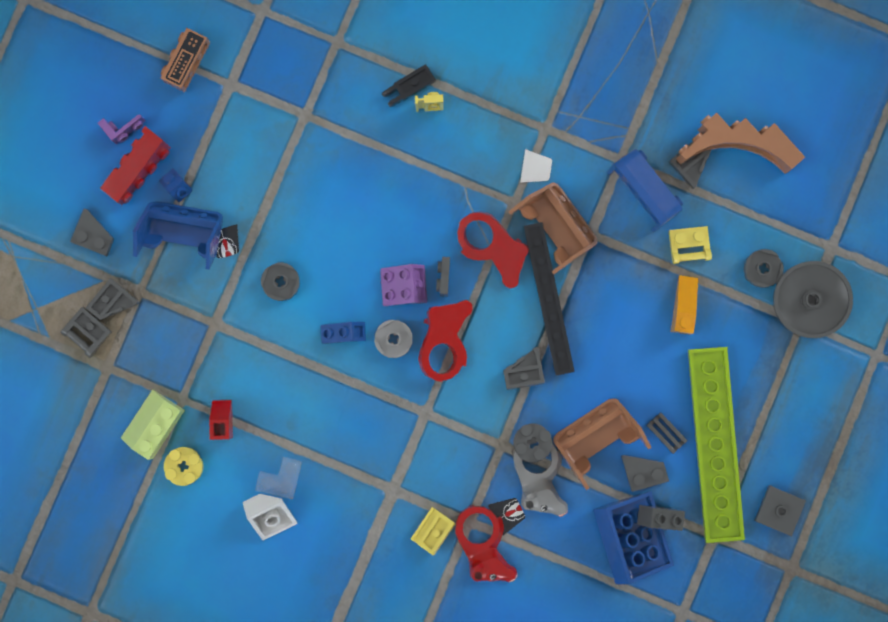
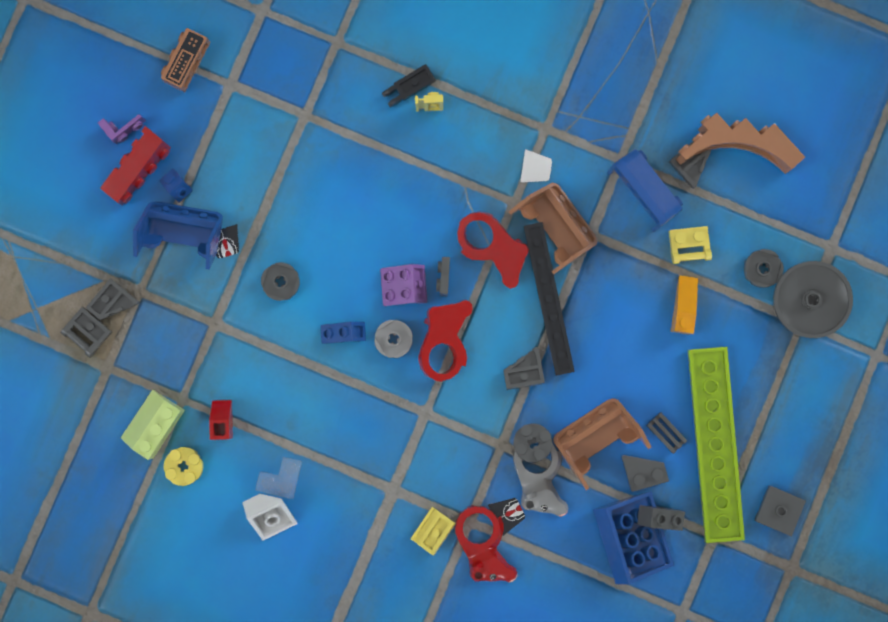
(91, 234): dark grey wing -> none

